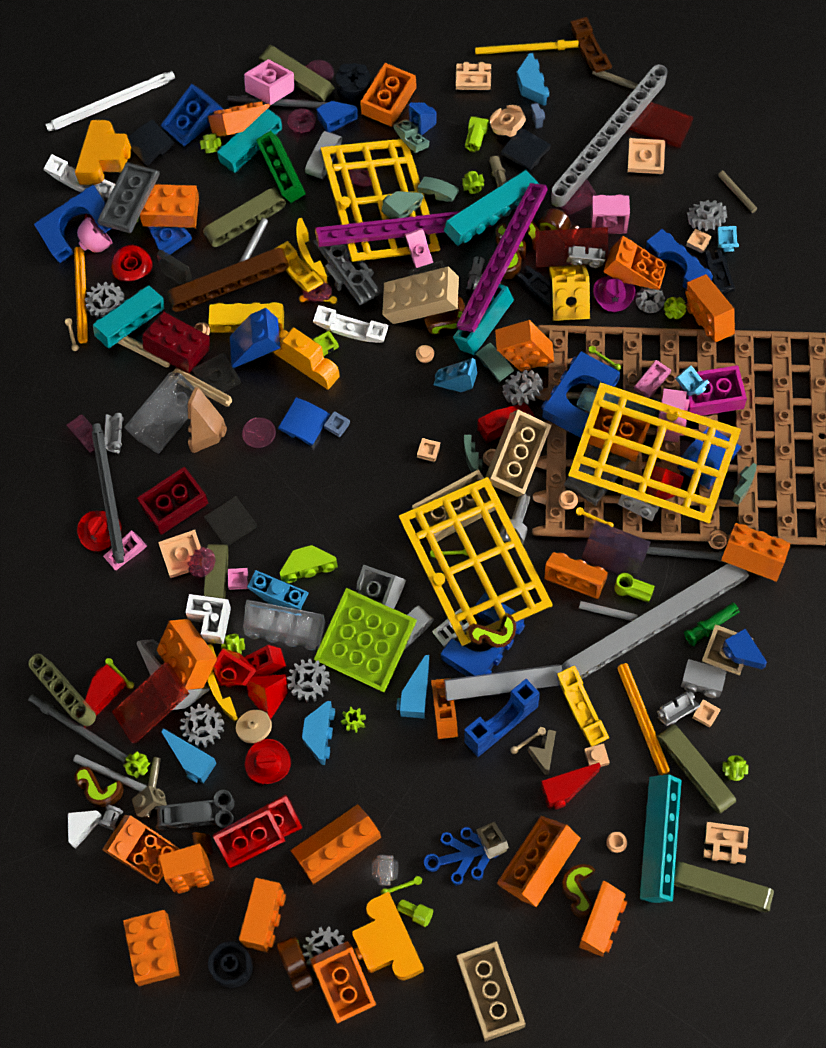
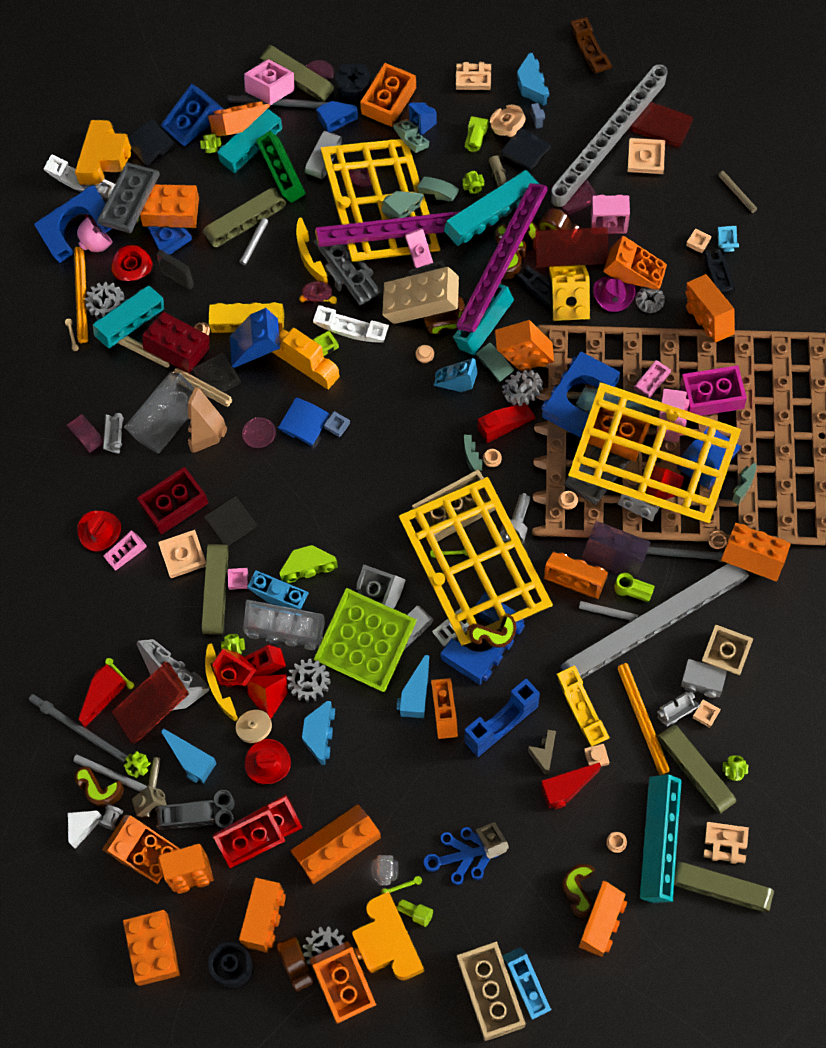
(62, 690): olive beam -> none
(108, 493): dark grey piece -> none
(110, 101): white piece -> none
(186, 653): orange brick -> none
(204, 840): reddish brown slope -> none
(206, 718): light grey gear -> none
(207, 563): clear pink gear -> none
(212, 613): white brick -> none
(228, 279): reddish brown beam -> none
(298, 270): yellow slope -> none
(299, 115): clear pink gear -> none
(354, 725): lime gear -> none
(428, 450): light nougat plate -> none
(475, 274): light grey pin -> none
(500, 682): light grey tile -> none
(517, 453): tan brick -> none
(526, 982): none -> dark azure slope
(539, 860): orange slope -> none
(541, 731): tan hinge -> none
(559, 45): yellow bar -> none
(580, 511): yellow hinge -> none
(592, 350): lime hinge -> none
(593, 258): light grey hinge -> none
(616, 79): dark tan bar -> none
(666, 248): blue arch -> none
(675, 307): lime gear -> none
(691, 381): medium azure bracket -> none
(705, 627): green pin -> none
(707, 215): light grey gear -> none
(744, 650): blue slope -> none

